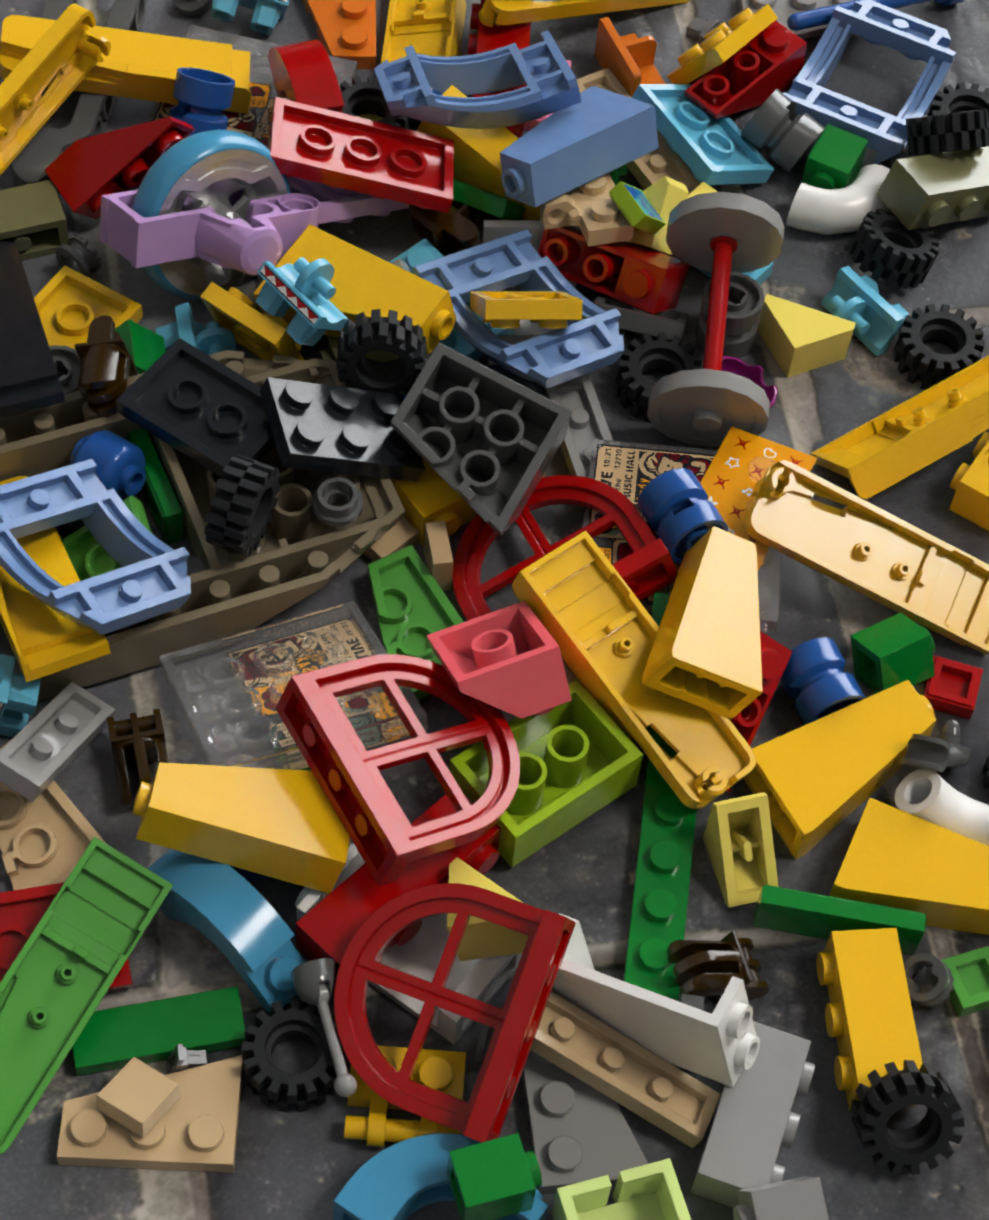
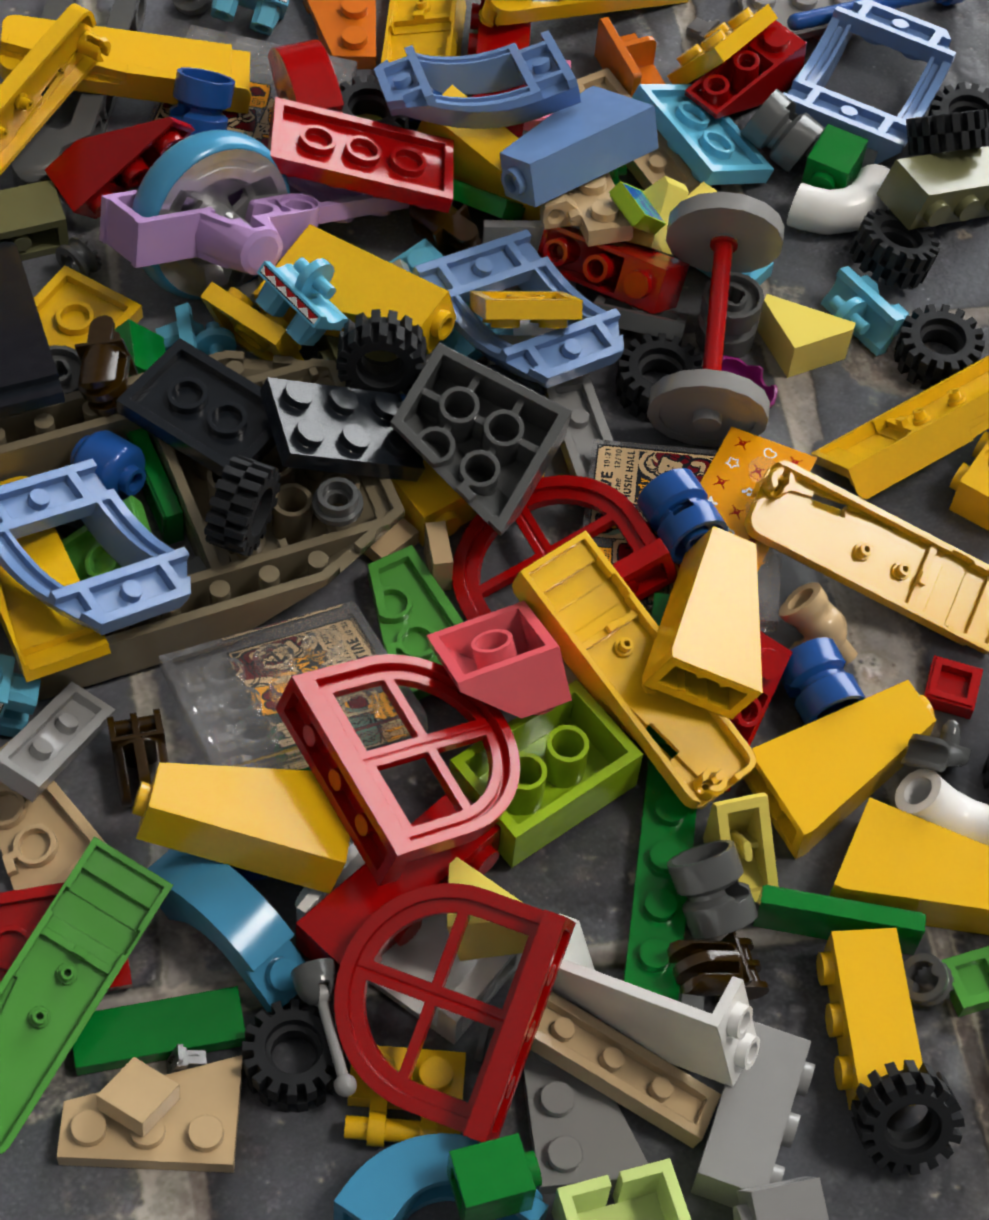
(714, 895): none -> dark grey wheel
(817, 618): none -> tan piece
(892, 653): green brick -> none

